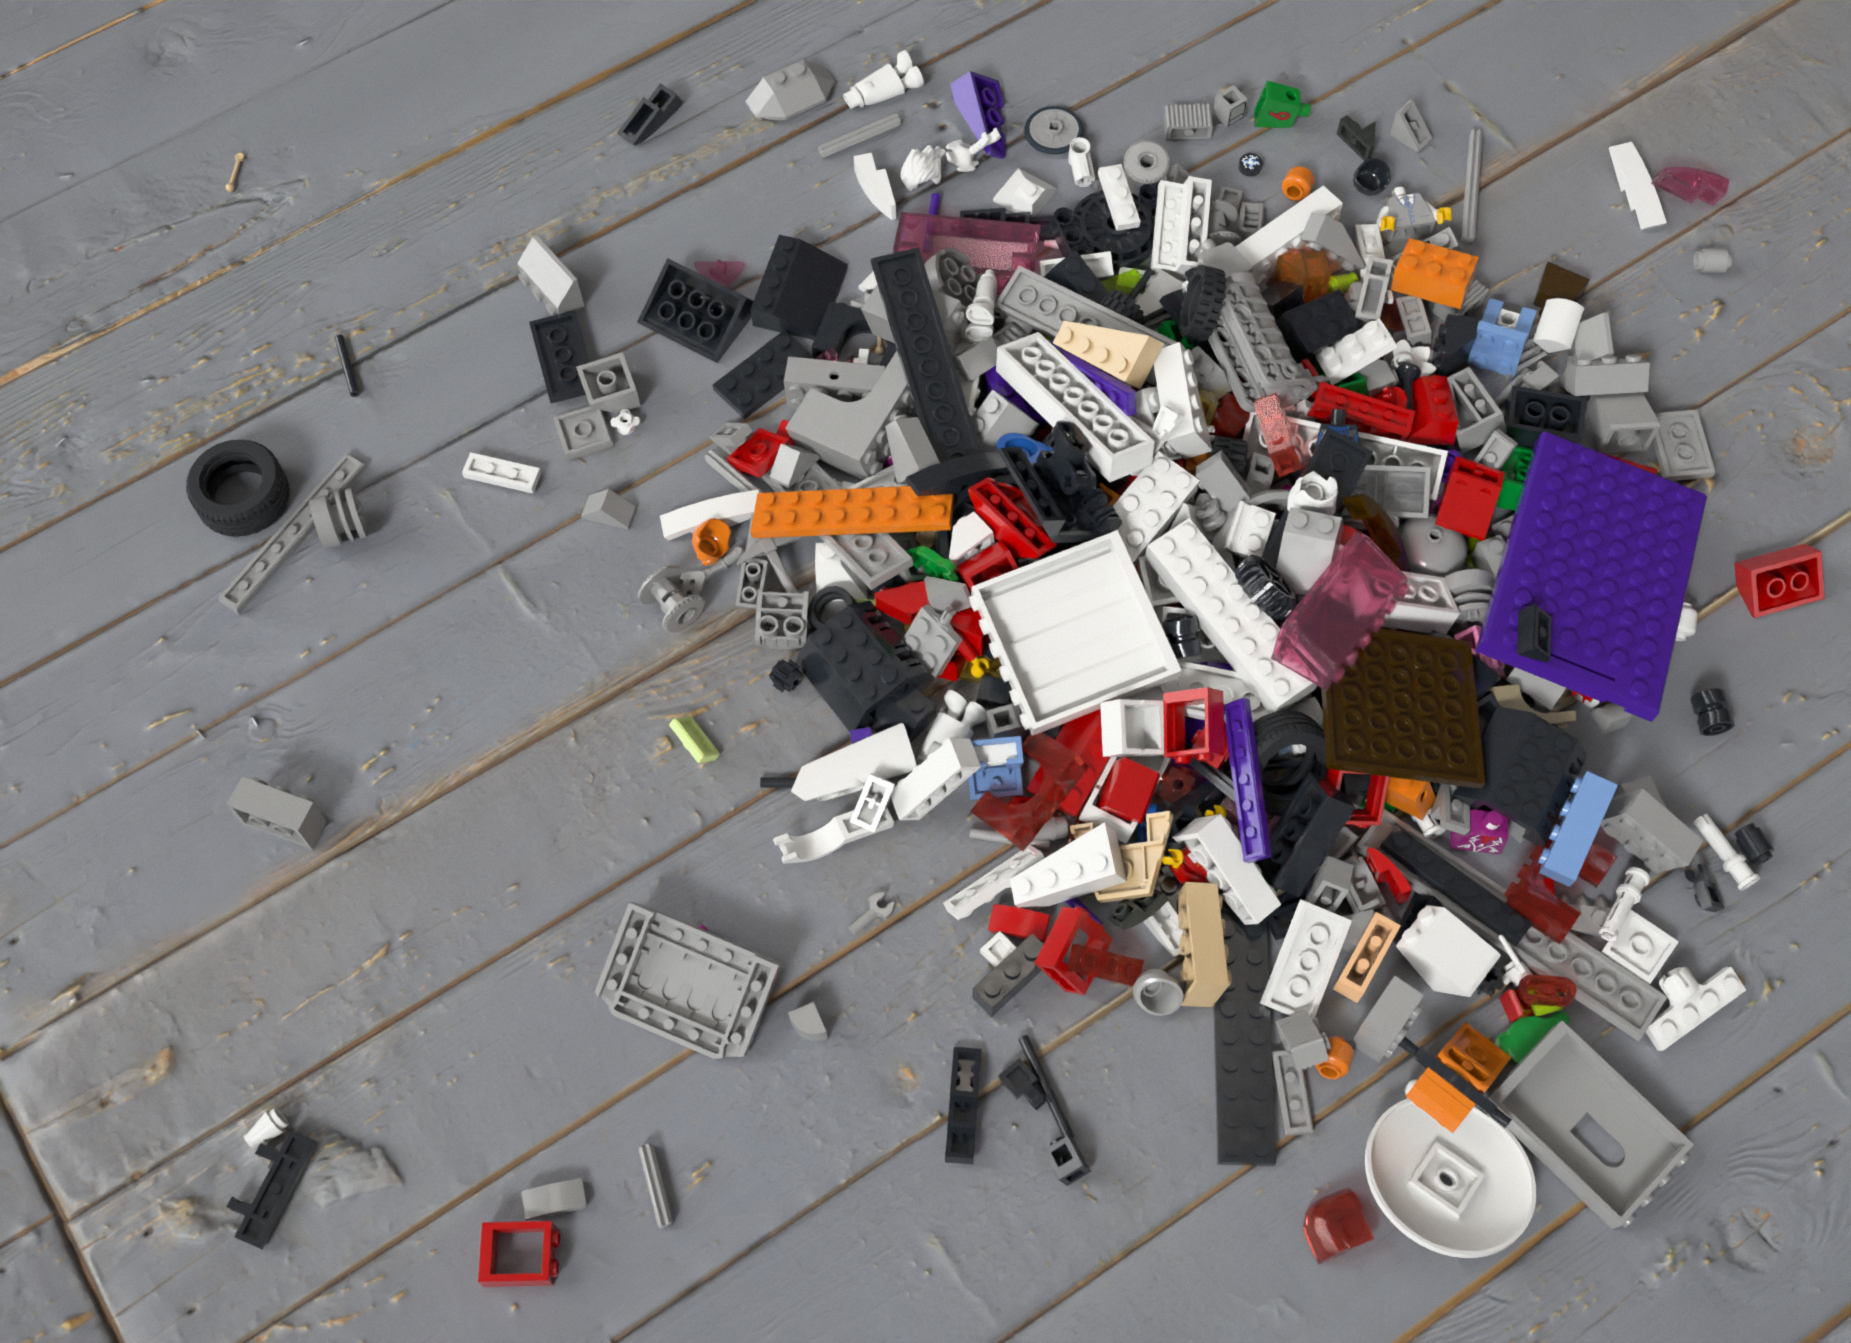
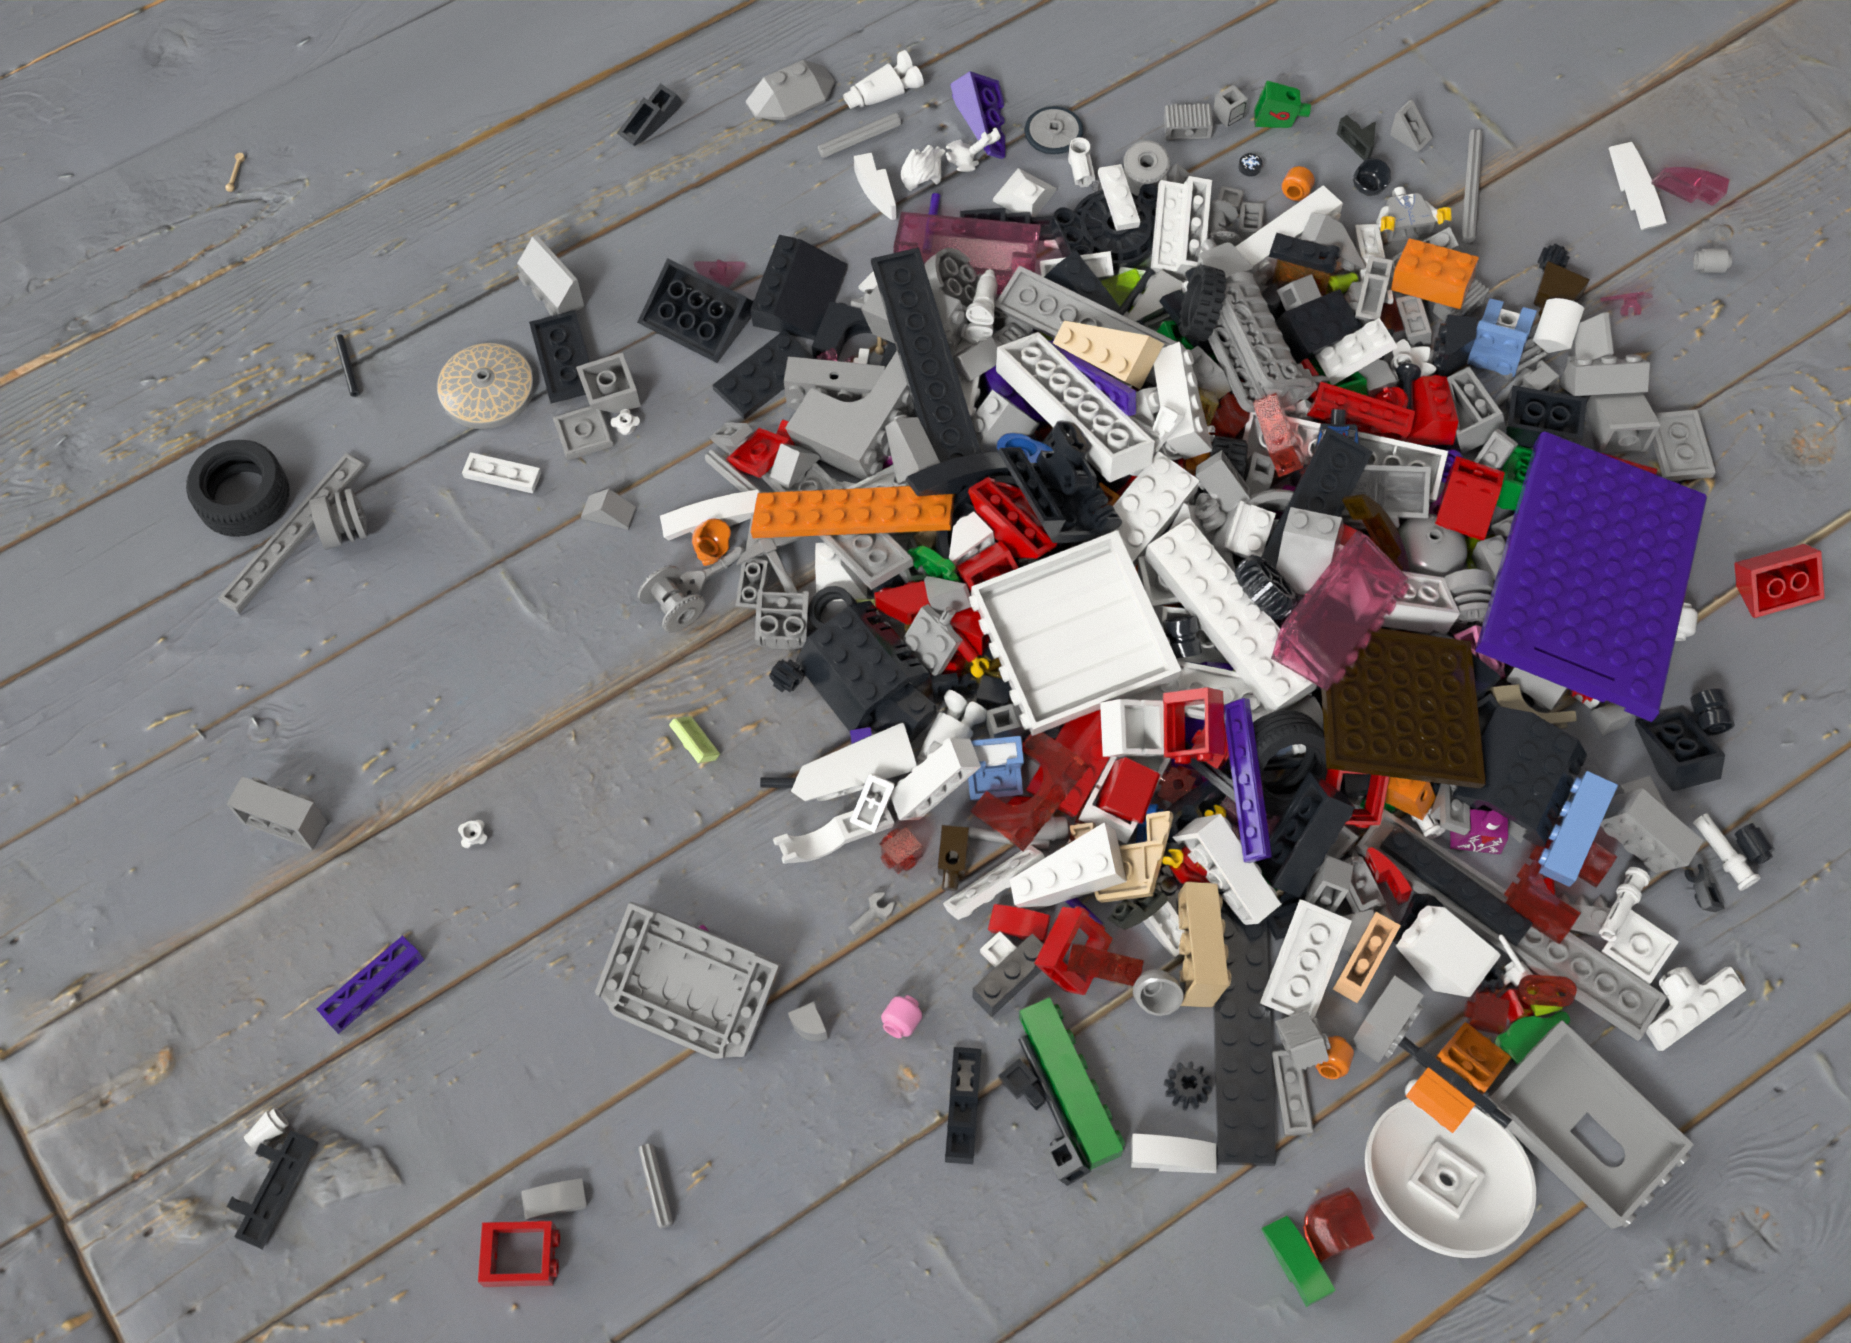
(373, 988): none -> dark purple fence
(469, 827): none -> white plate
(485, 385): none -> light grey dish
(900, 850): none -> clear red brick
(901, 1016): none -> bright pink head
(946, 682): none -> black plate
(953, 845): none -> dark brown torso
(1071, 1083): none -> green brick
(1123, 305): black tyre -> none
(1172, 1154): none -> white slope
(1191, 1095): none -> black gear
(1298, 1261): none -> green slope
(1299, 292): none -> light grey brick
(1305, 253): none -> black plate
(1314, 494): white hair -> none
(1487, 1012): none -> clear red brick
(1534, 633): black slope -> none
(1554, 254): none -> black gear
(1630, 300): none -> clear pink piece
(1681, 750): none -> black slope

